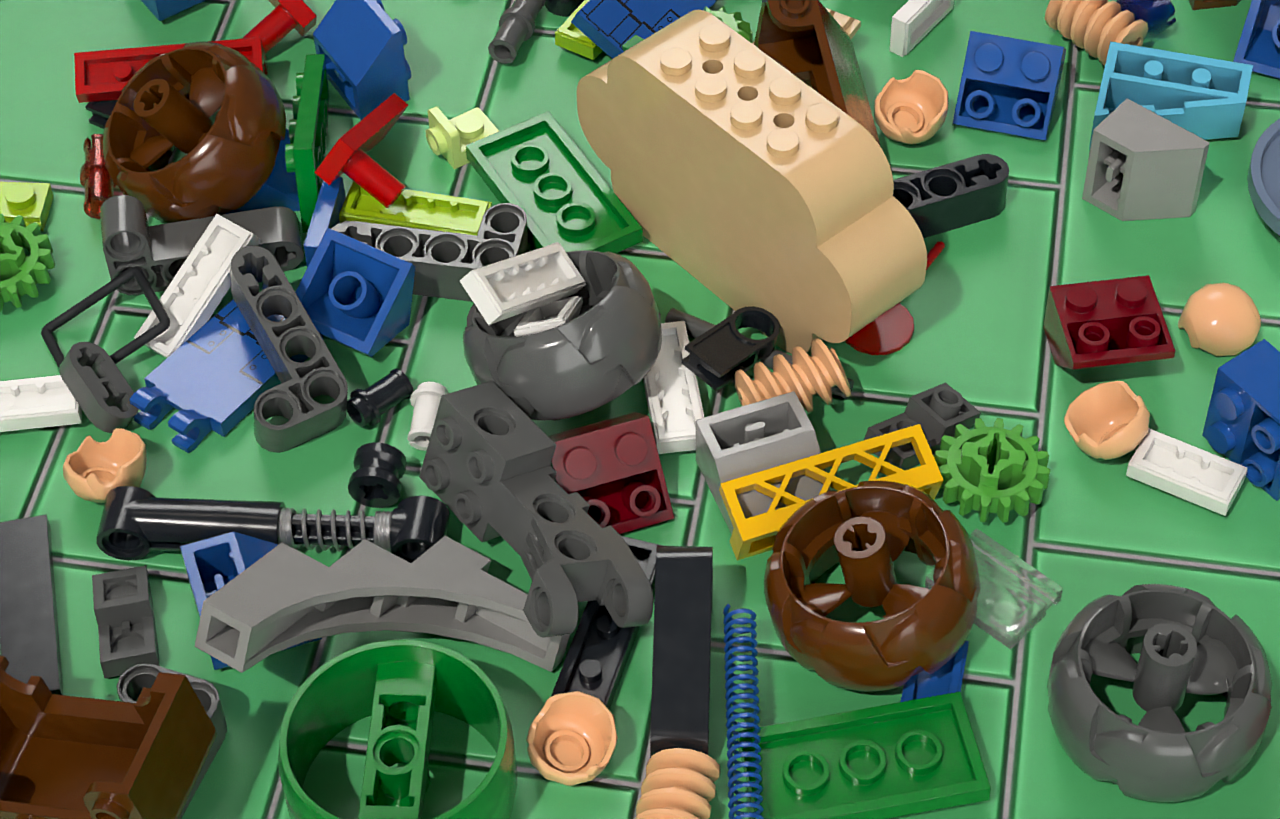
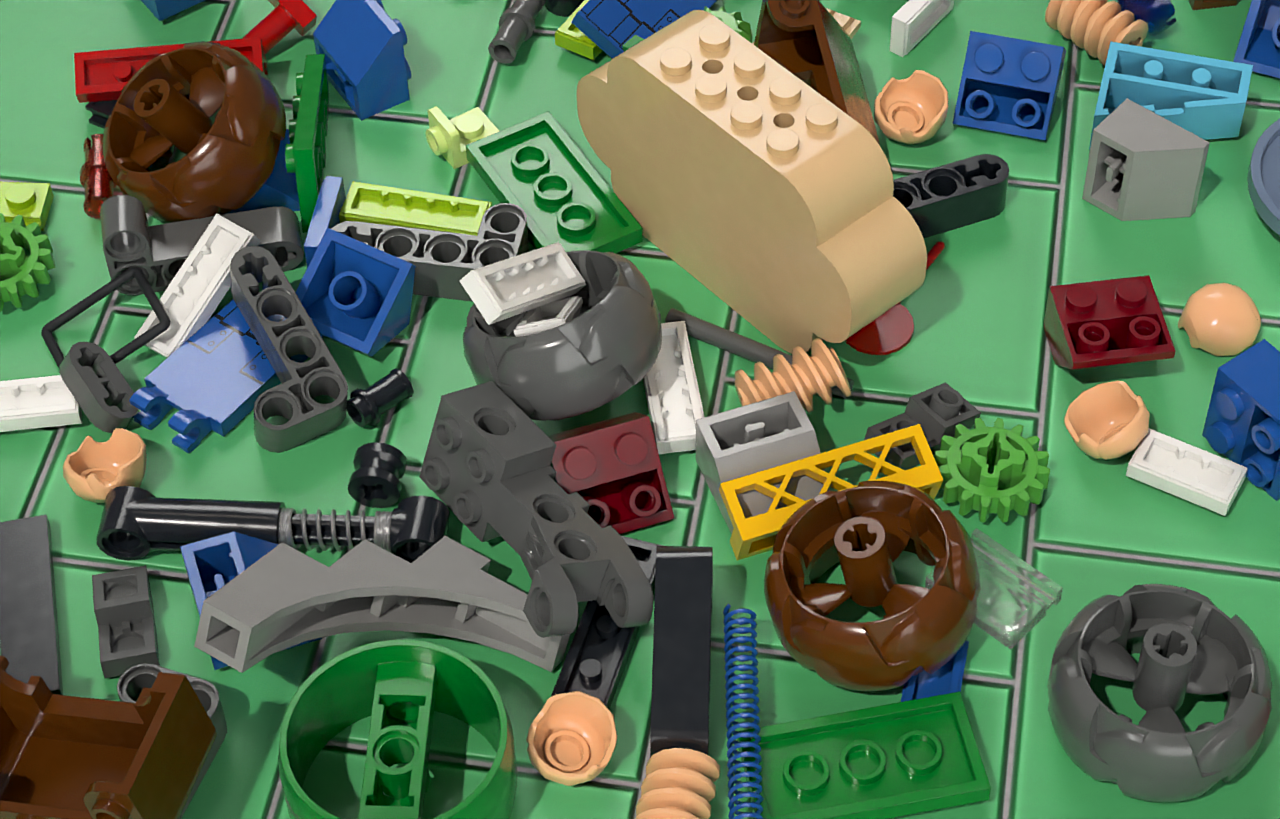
(350, 154): red piece -> none
(425, 403): white pin -> none
(725, 350): black piece -> none

